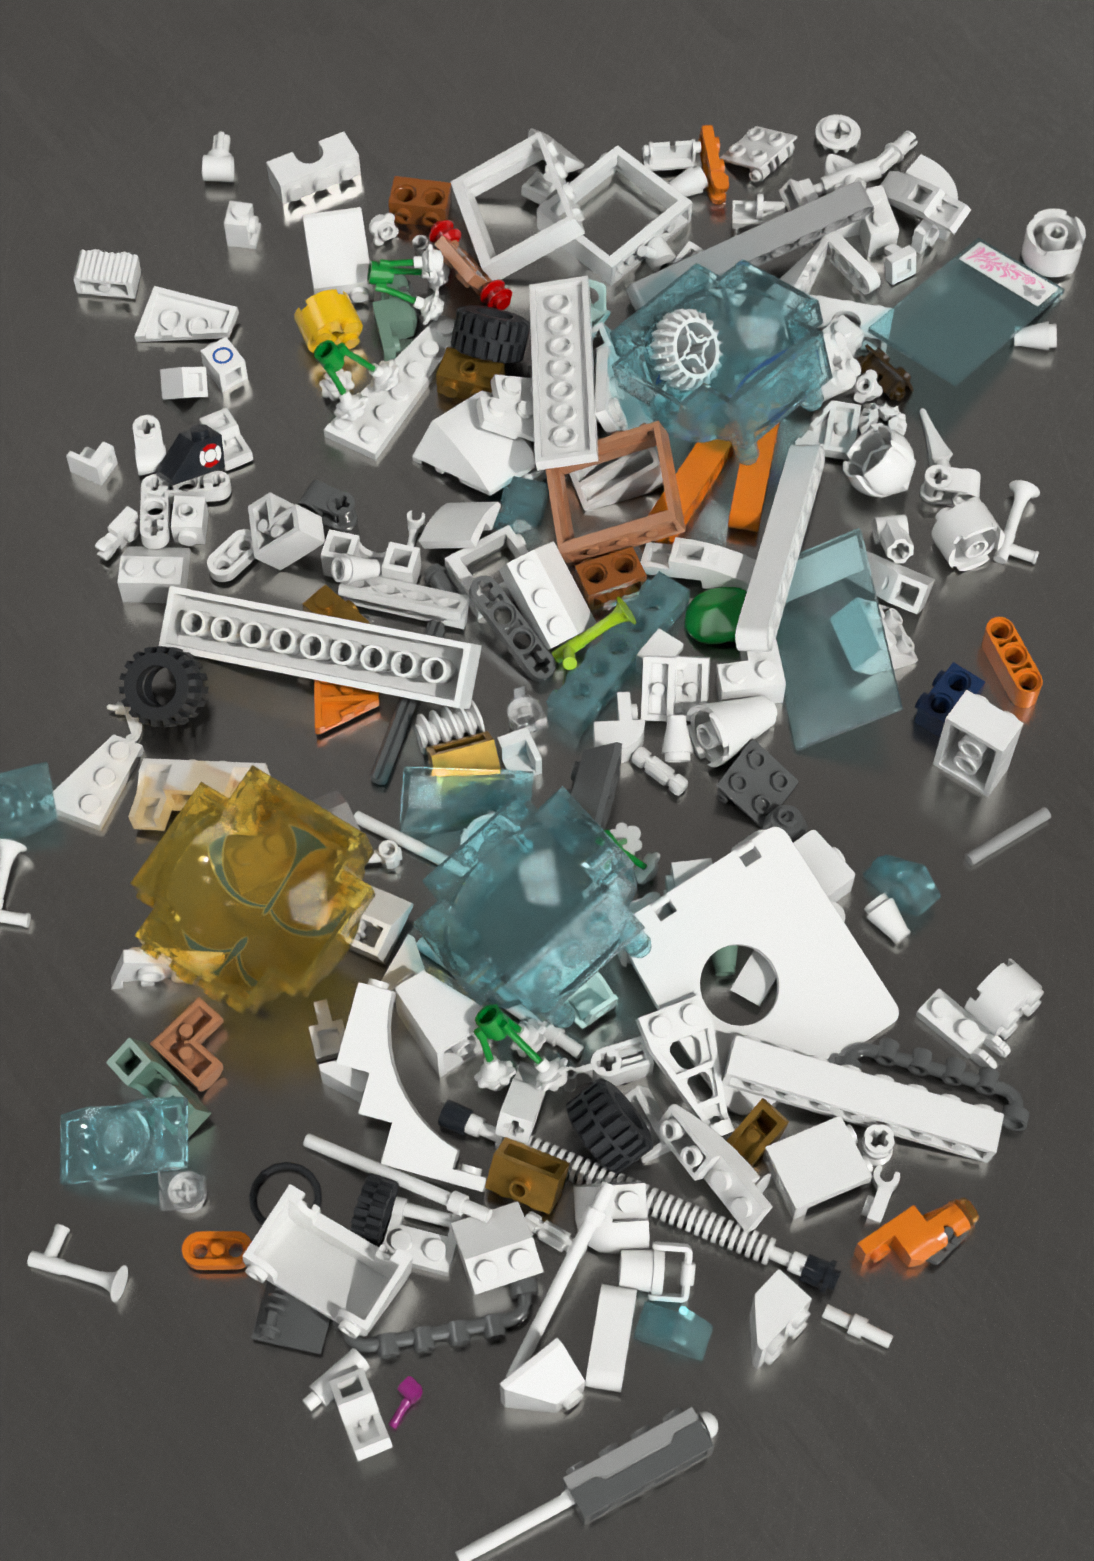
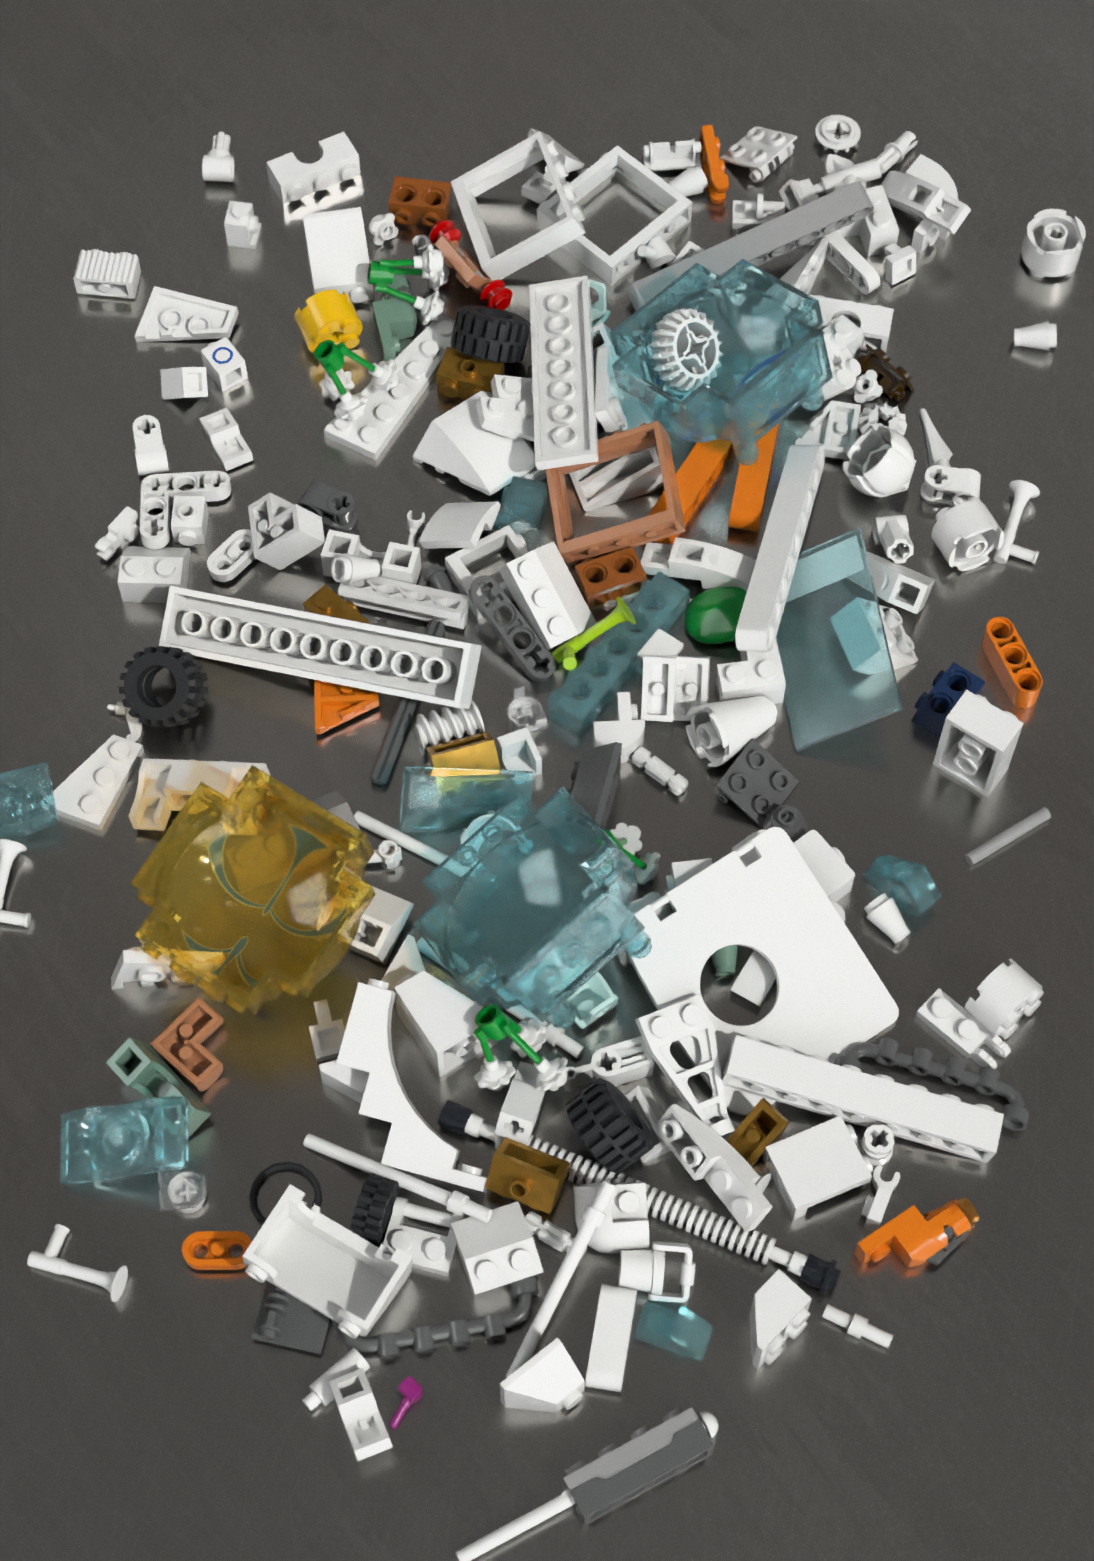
(92, 463): white panel -> none
(192, 455): black slope -> none
(677, 741): white cone -> none
(966, 311): clear light blue piece -> none

